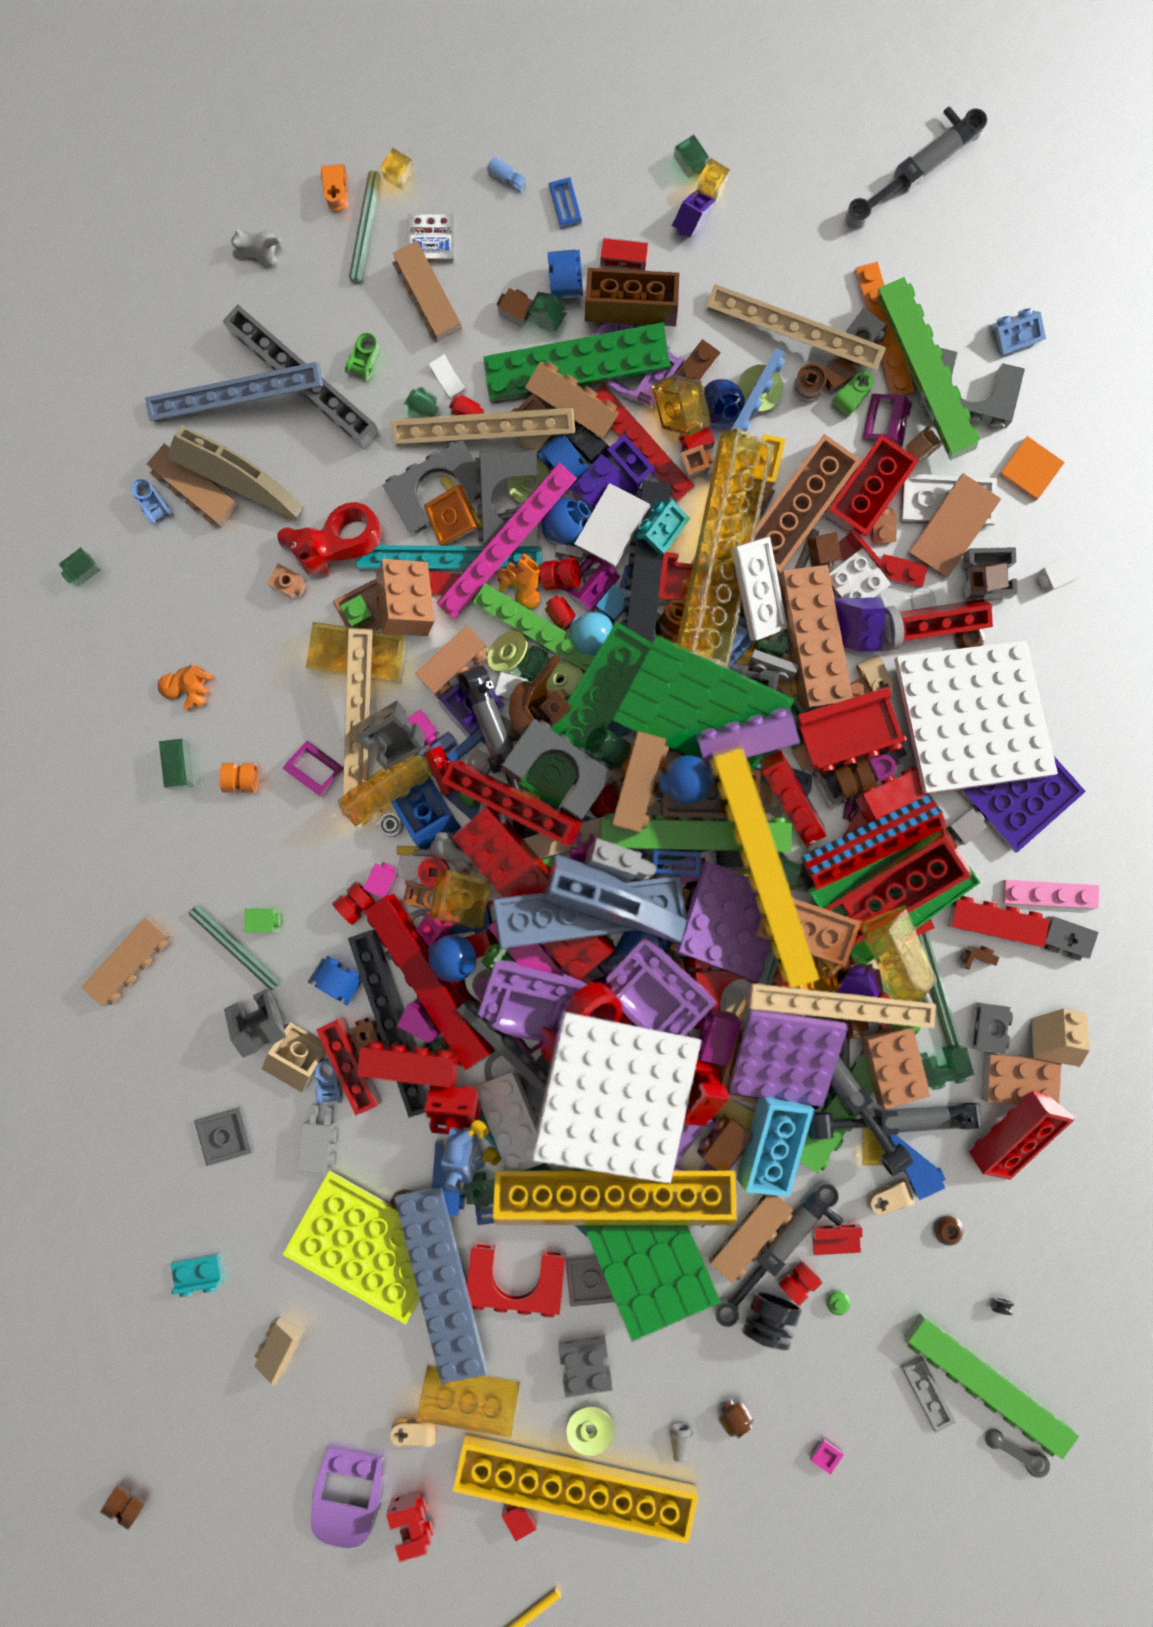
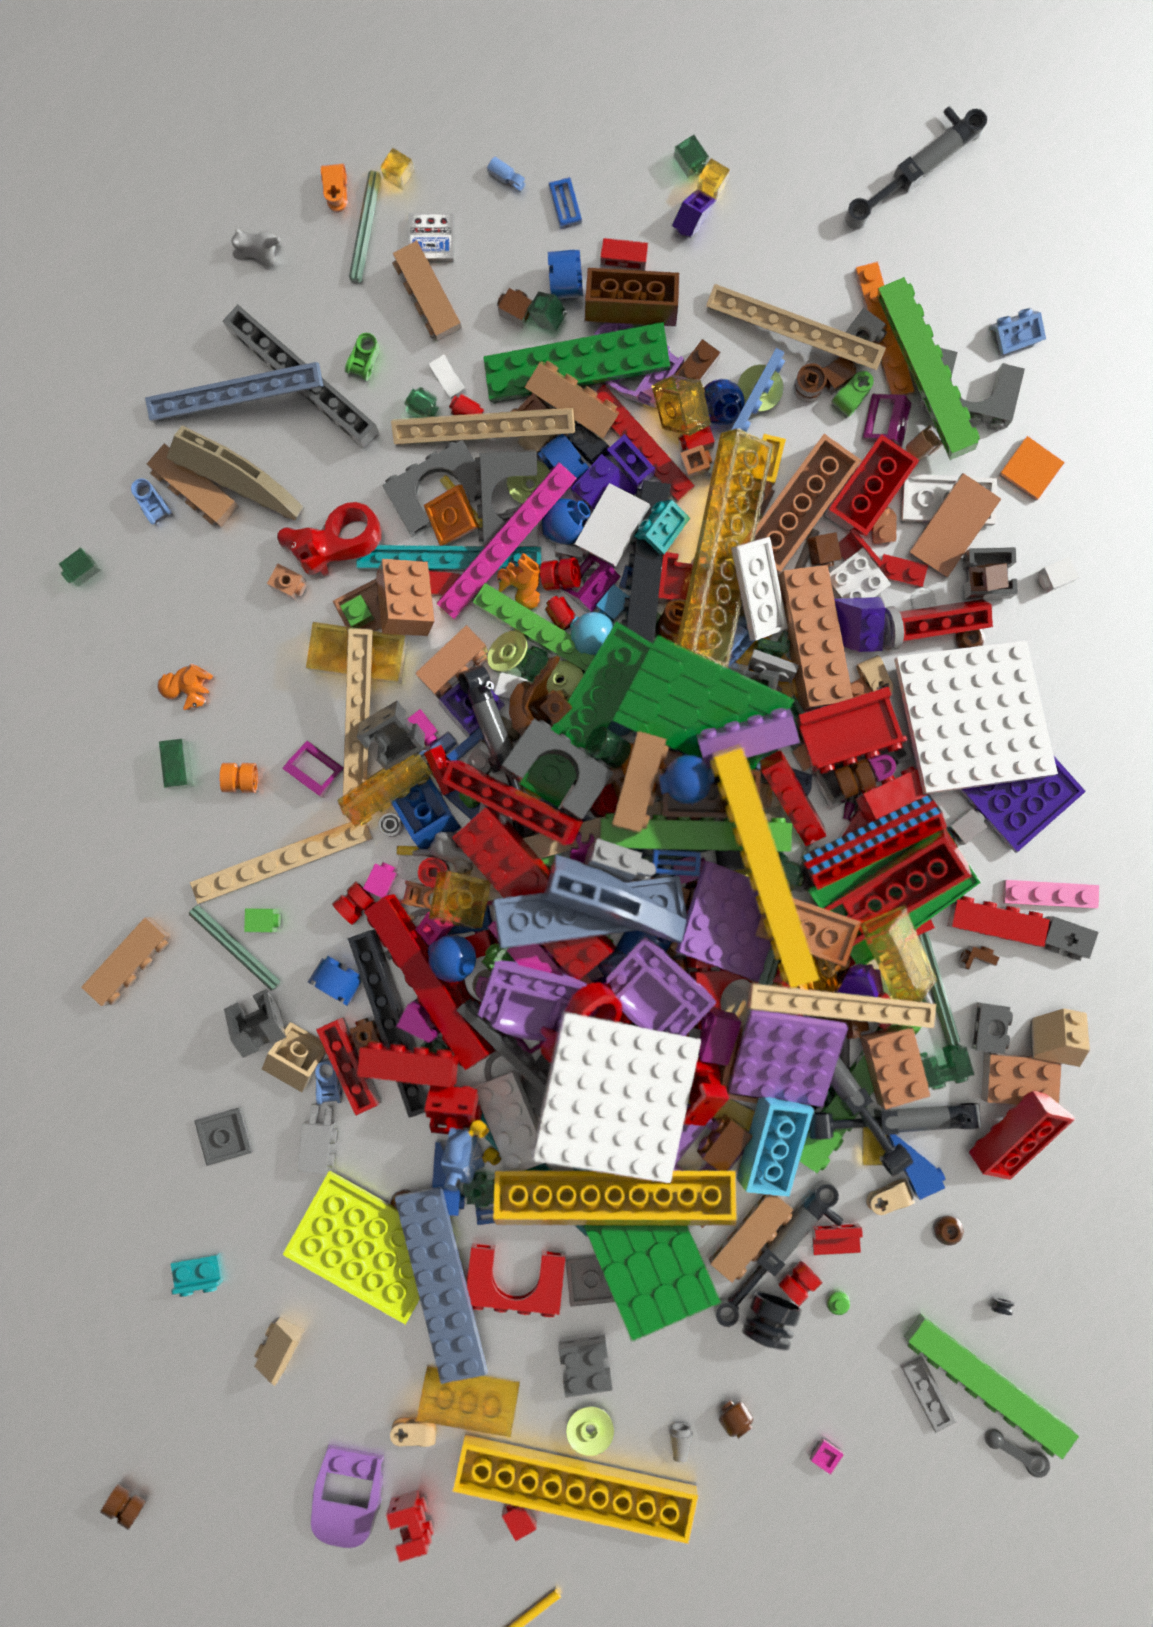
(279, 861): none -> tan plate

